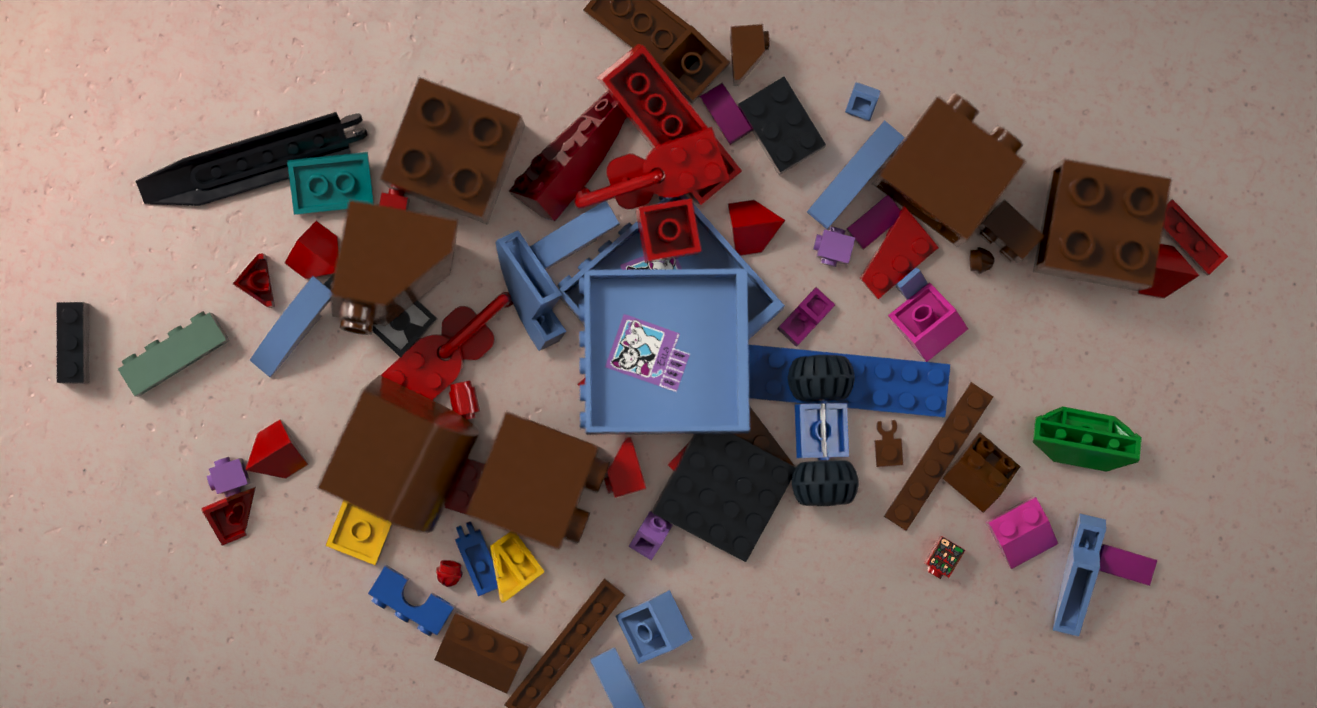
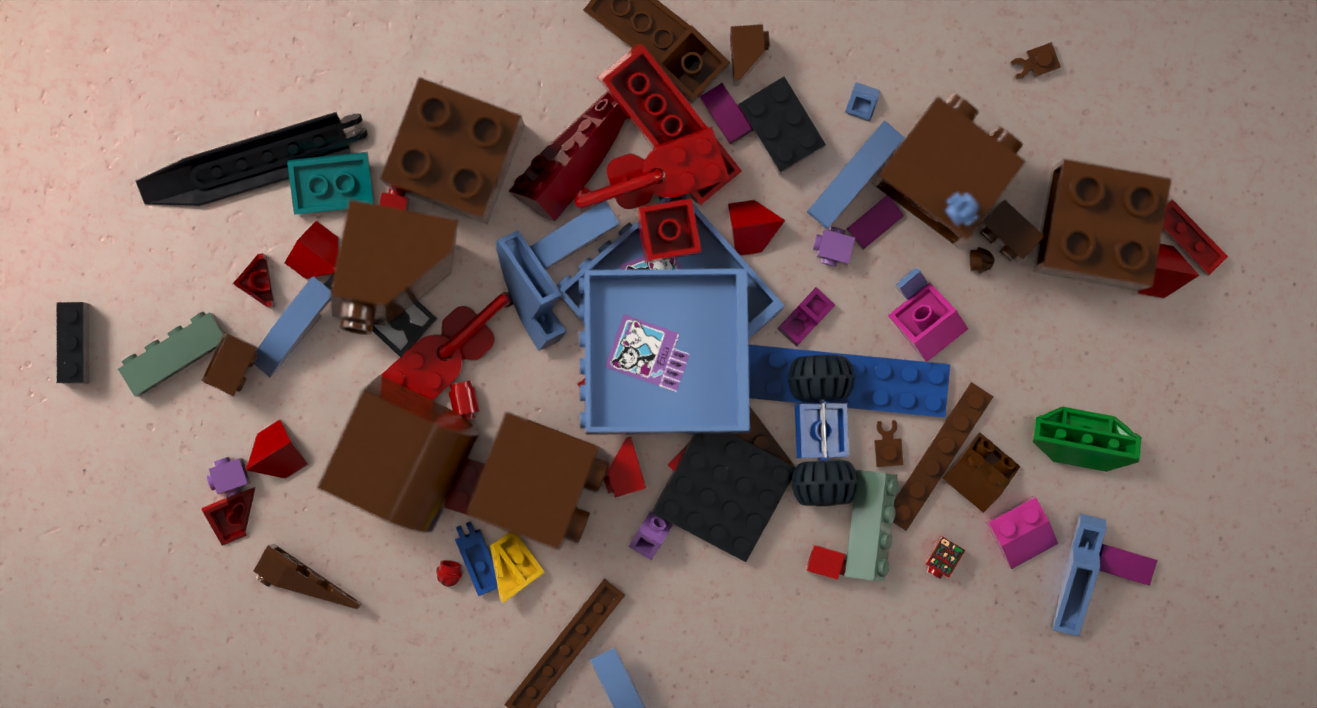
(230, 364): none -> reddish brown slope
(289, 573): none -> reddish brown wedge
(358, 533): yellow plate -> none
(389, 591): blue arch -> none
(481, 652): reddish brown slope -> none
(654, 627): medium blue slope -> none
(826, 562): none -> red brick
(871, 526): none -> sand green brick
(898, 255): red wing -> none
(962, 209): none -> medium blue gear
(1040, 61): none -> reddish brown plate

